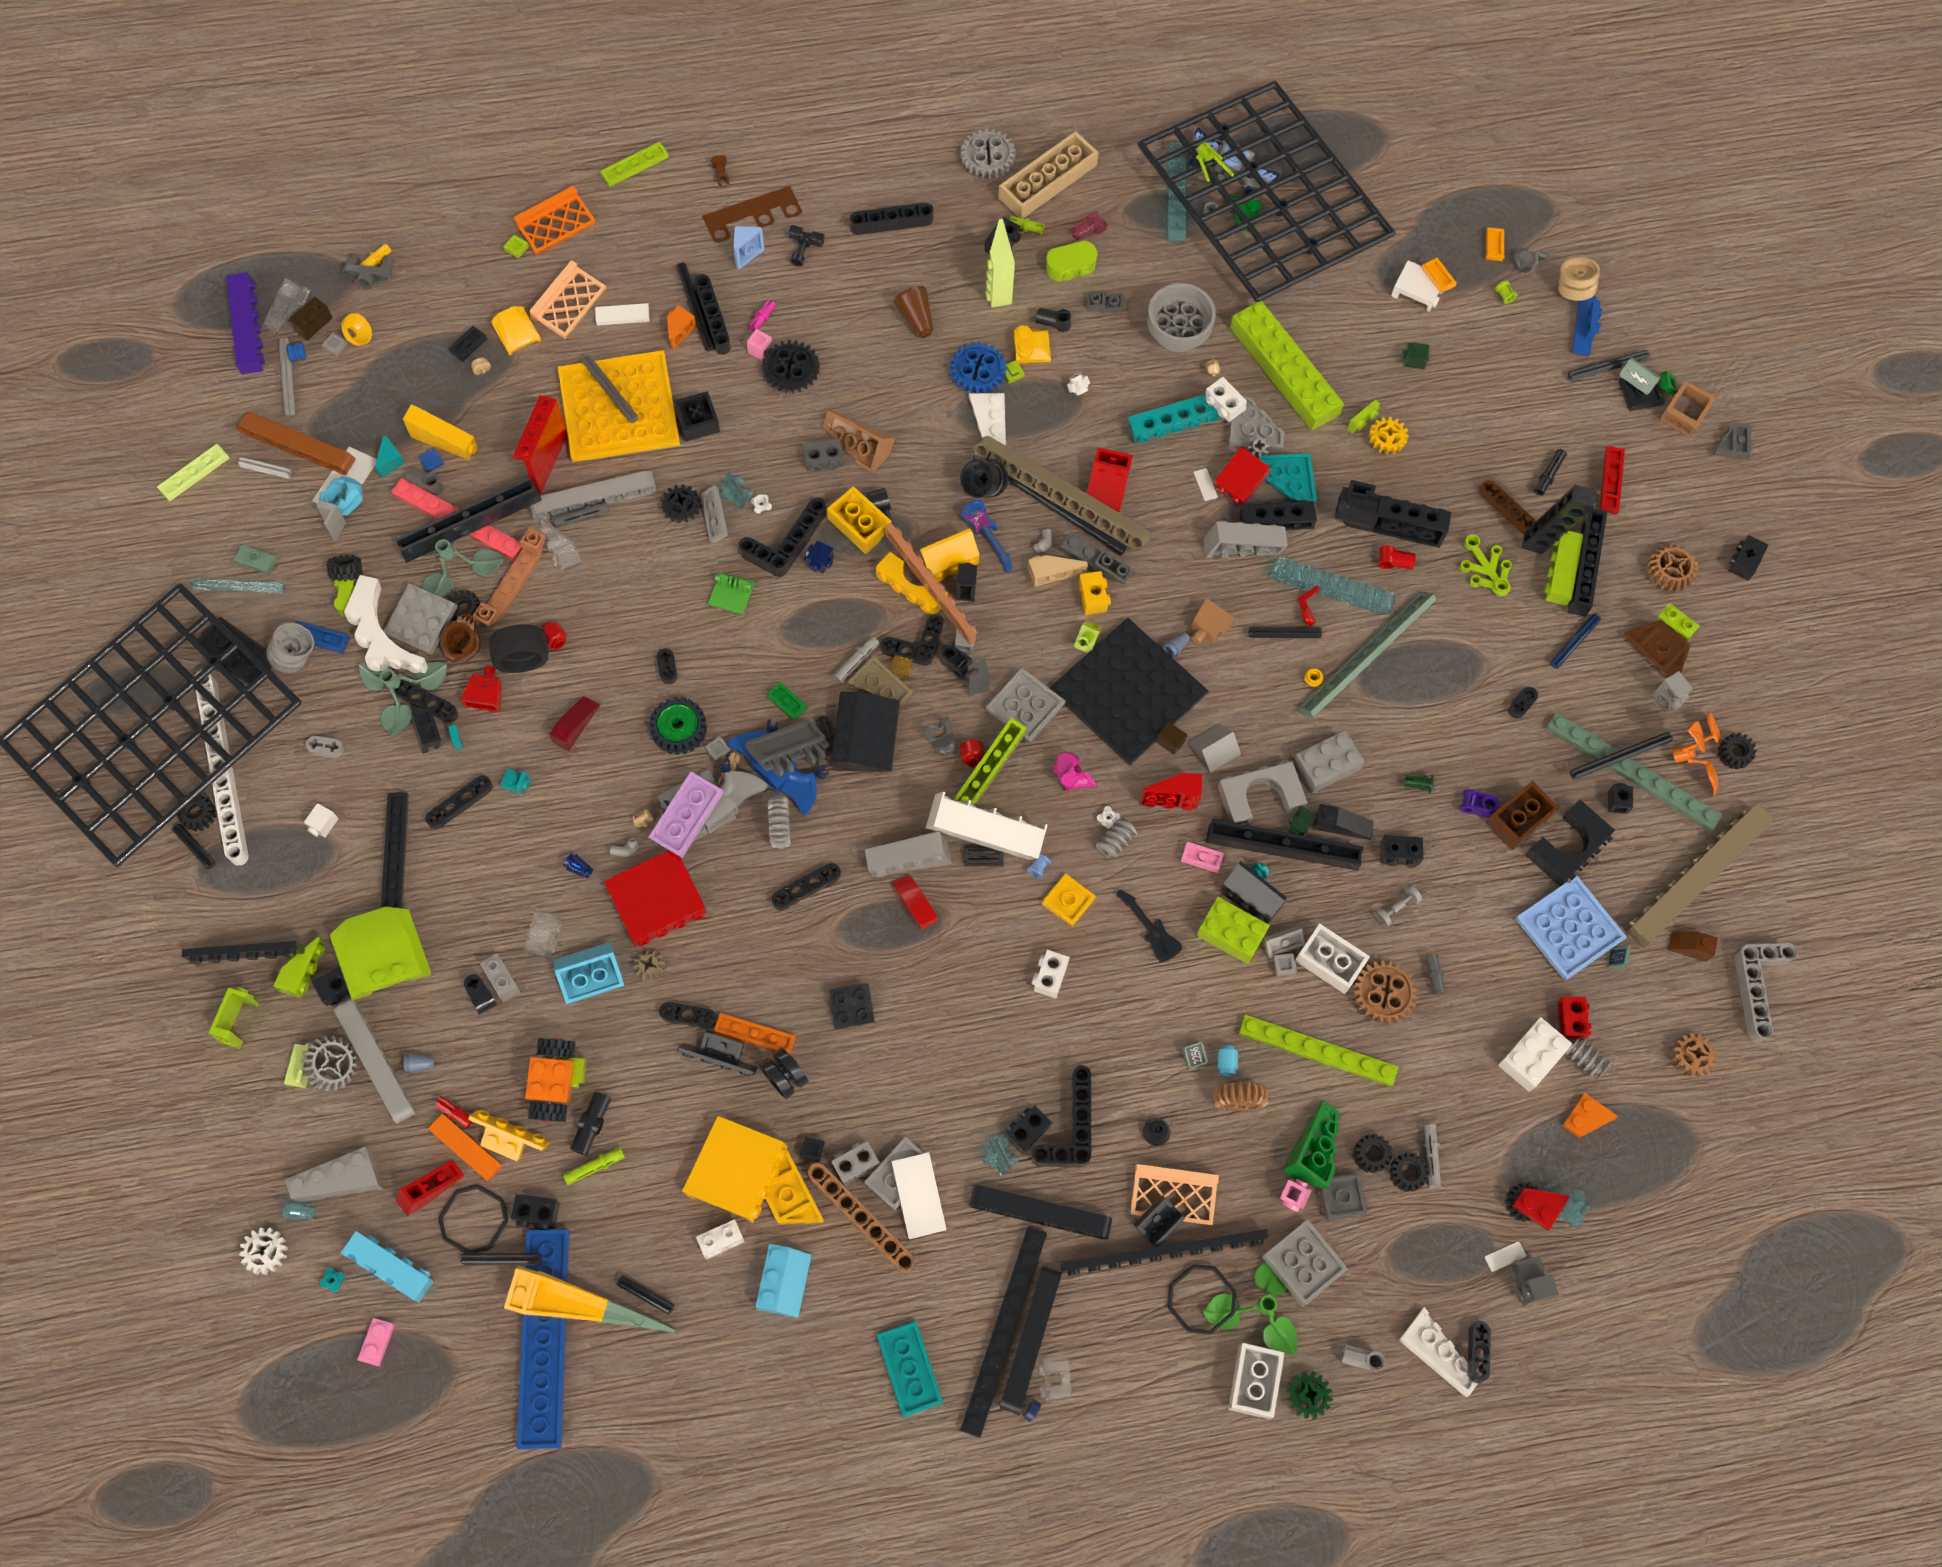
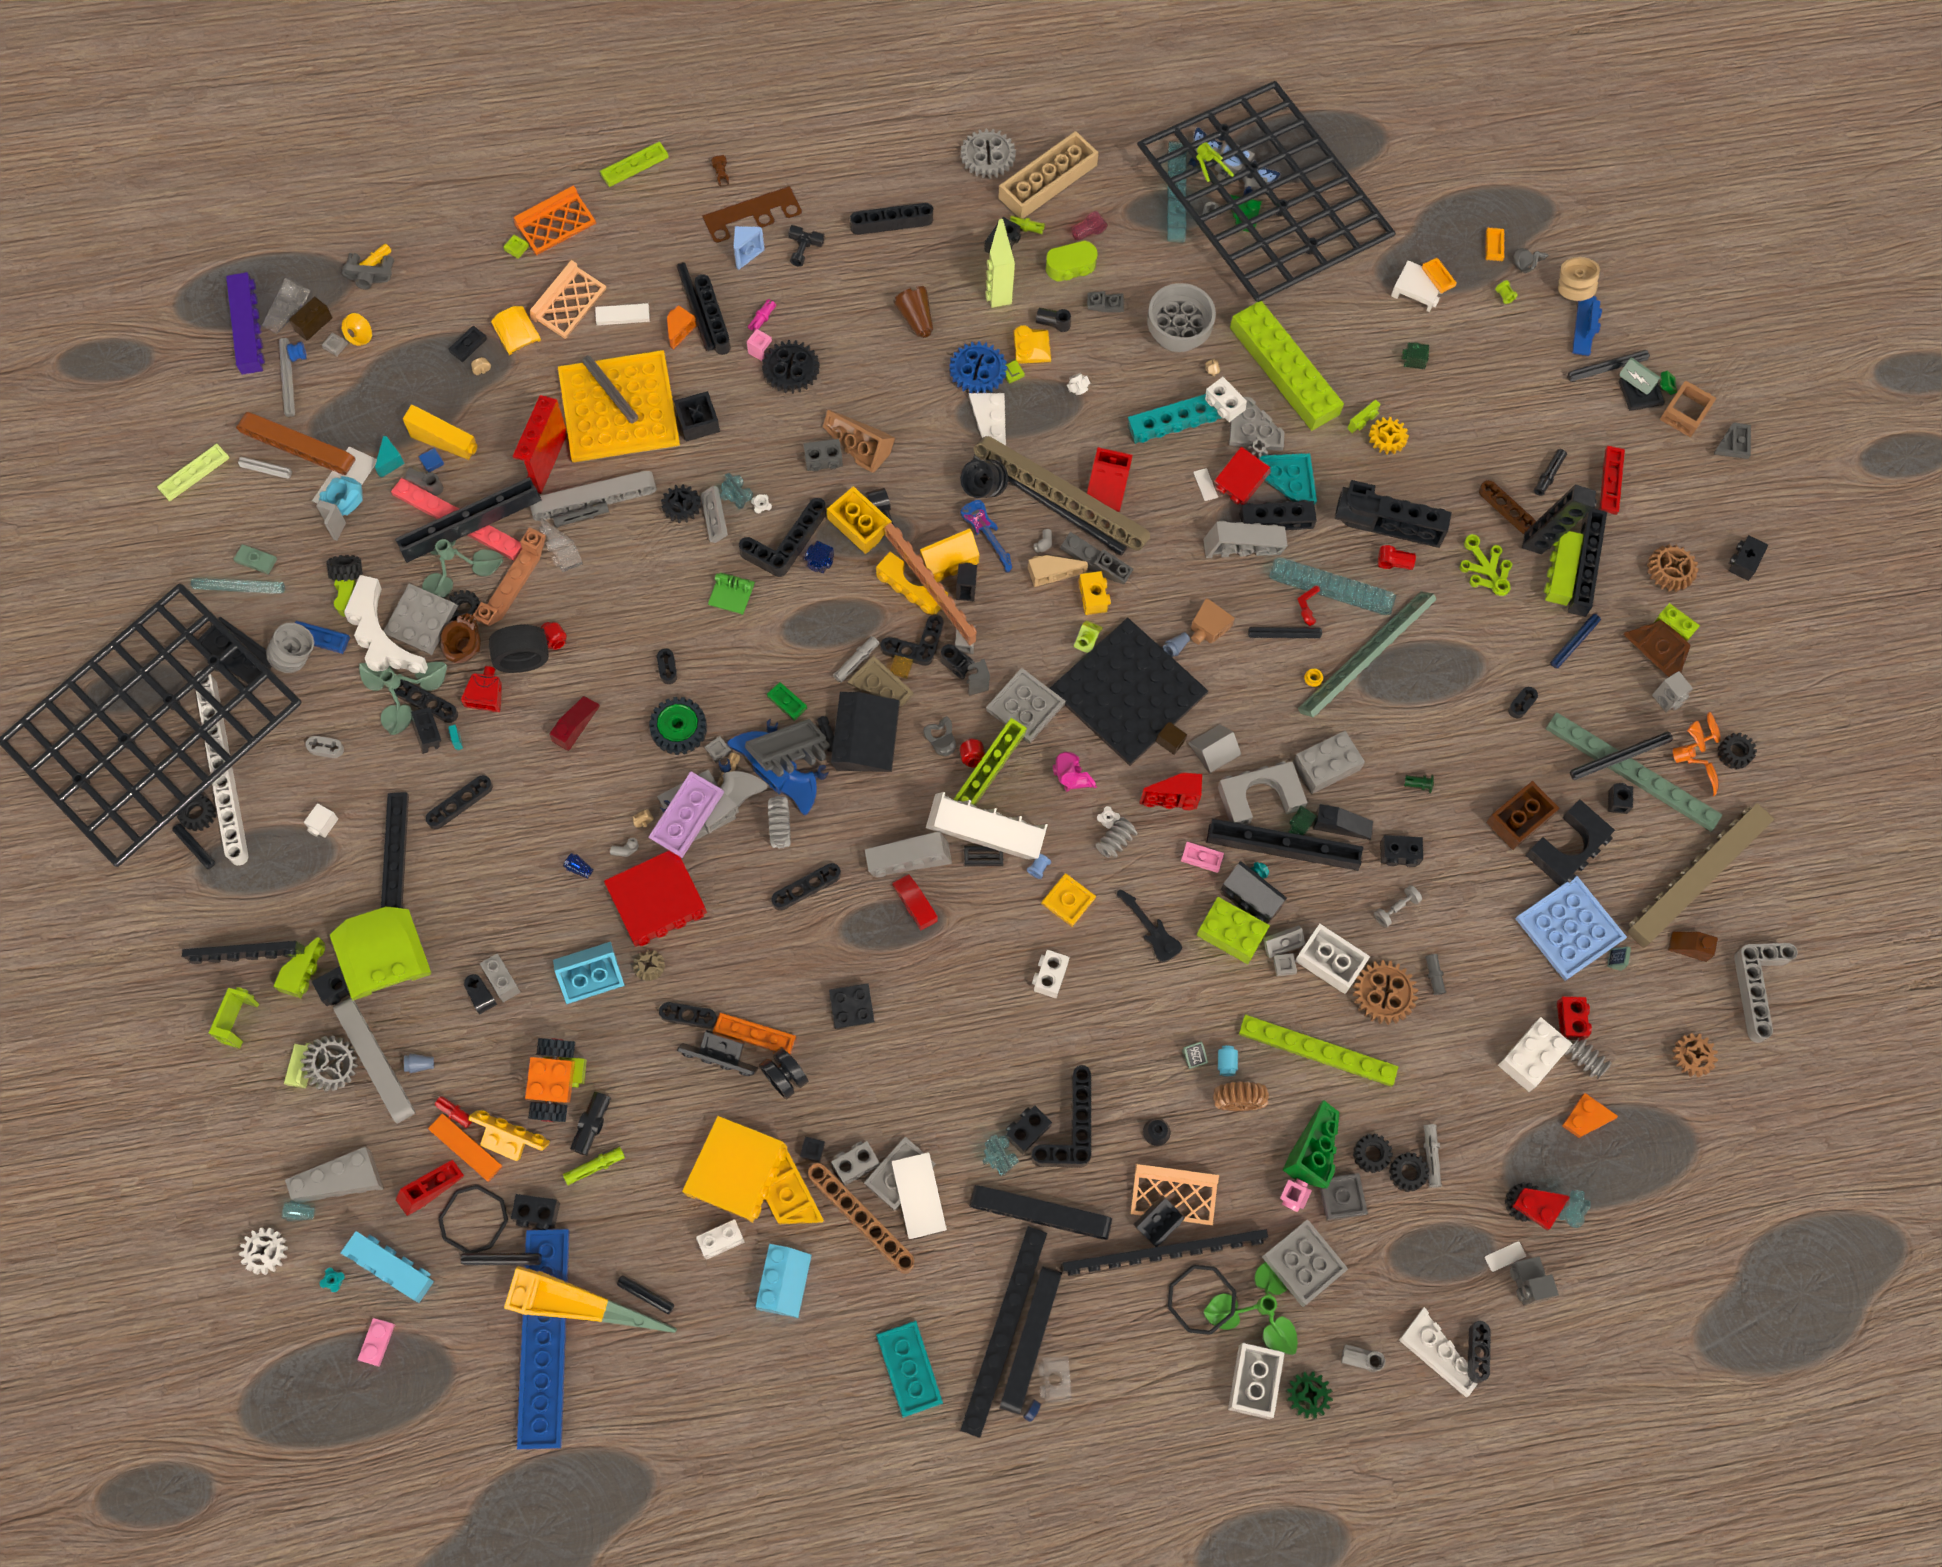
(515, 781): teal bracket -> none
(543, 935): clear brick -> none
(1477, 803): dark purple piece -> none

